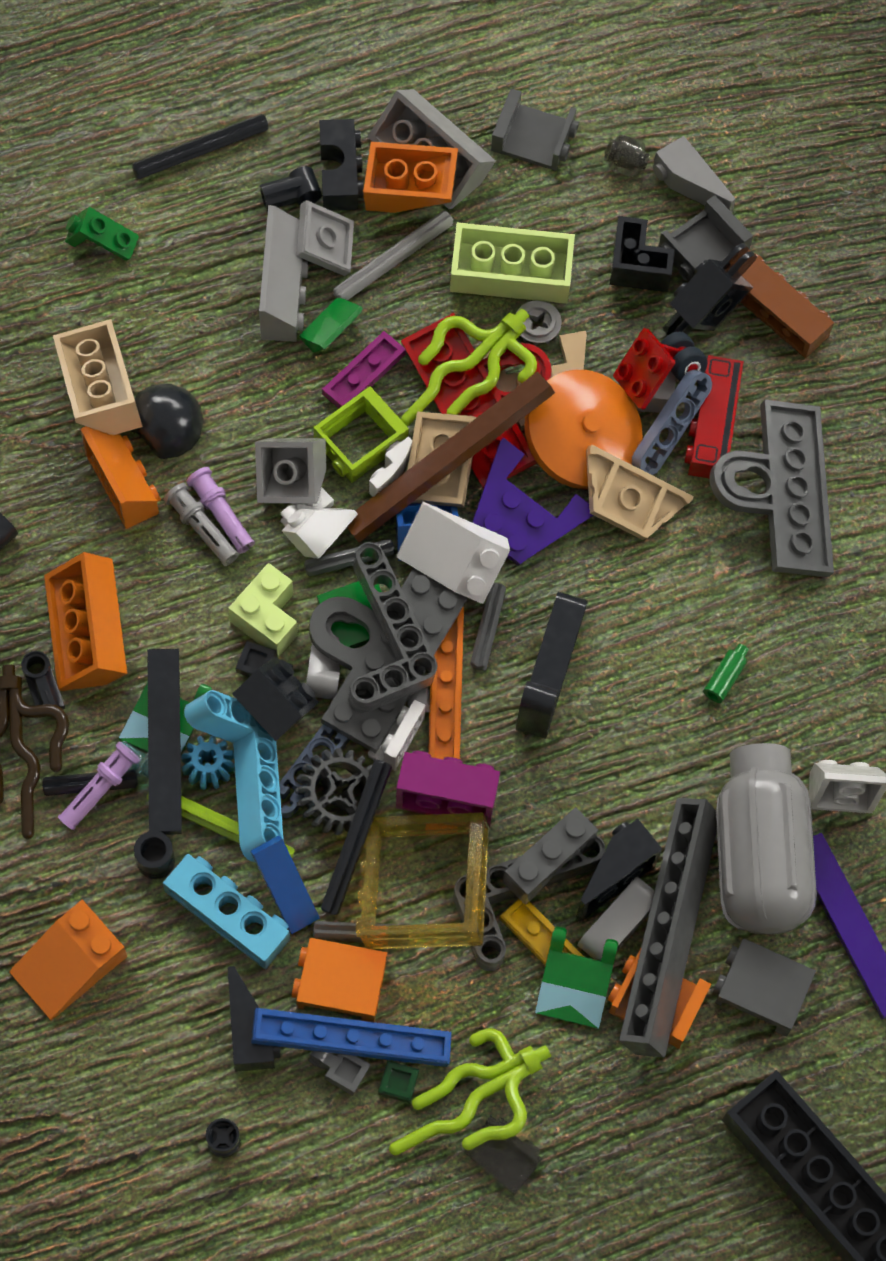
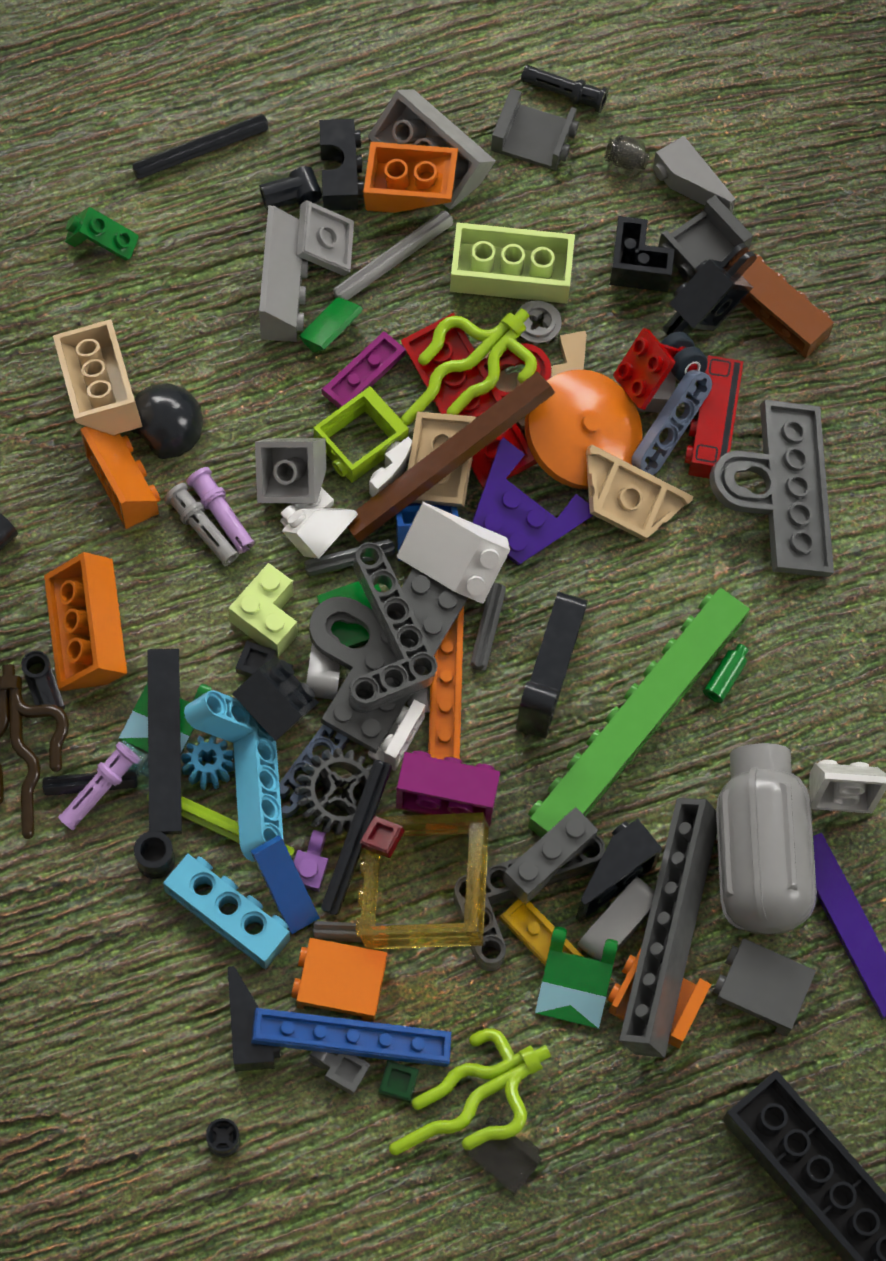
(68, 960): orange slope -> none
(310, 863): none -> medium lavender plate
(382, 836): none -> dark red tile
(577, 91): none -> black pin
(643, 712): none -> bright green brick

